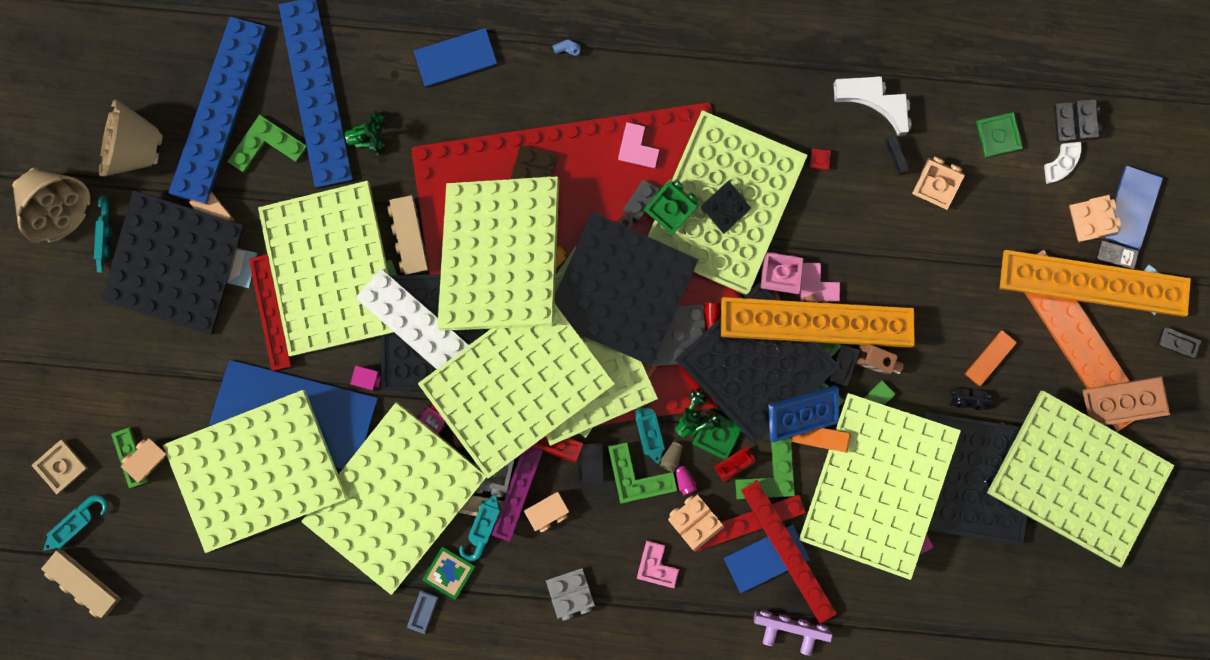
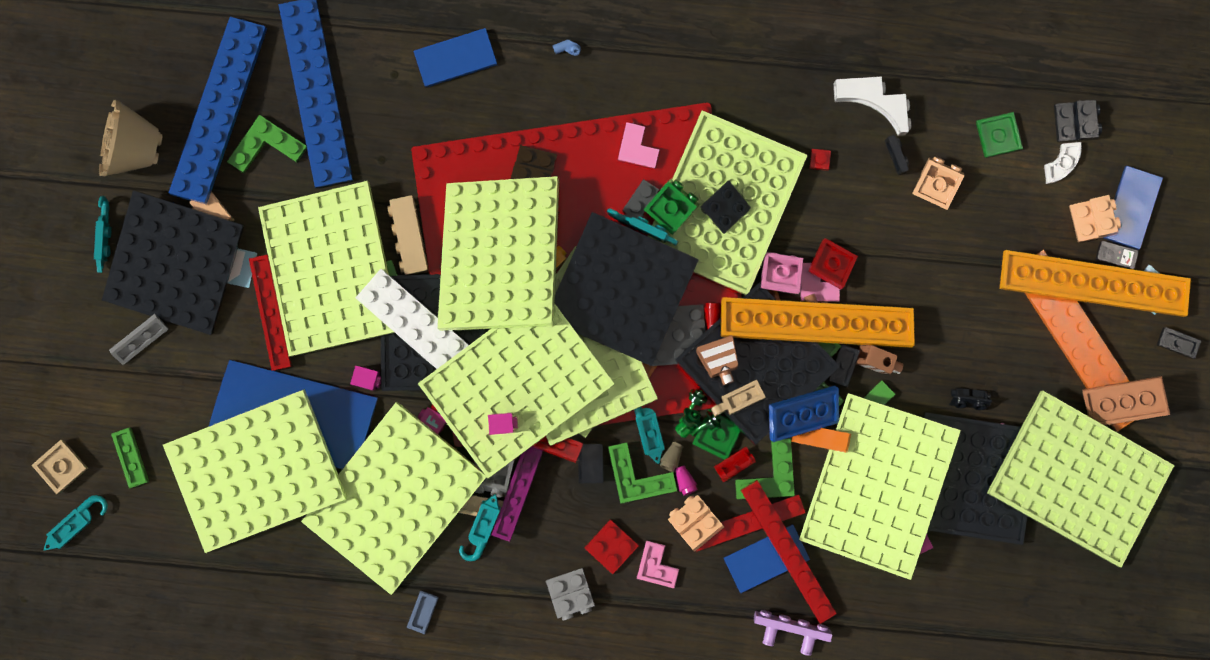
(49, 204): tan cone -> none
(81, 584): tan brick -> none
(138, 339): none -> light grey plate
(143, 460): light nougat brick -> none
(372, 130): plant -> none
(448, 573): tile -> none
(502, 423): none -> dark pink brick
(547, 511): light nougat brick -> none
(611, 546): none -> red plate
(642, 225): none -> teal plate
(719, 358): none -> nougat torso
(739, 399): none -> tan plate
(832, 263): none -> red plate
(990, 358): orange tile -> none

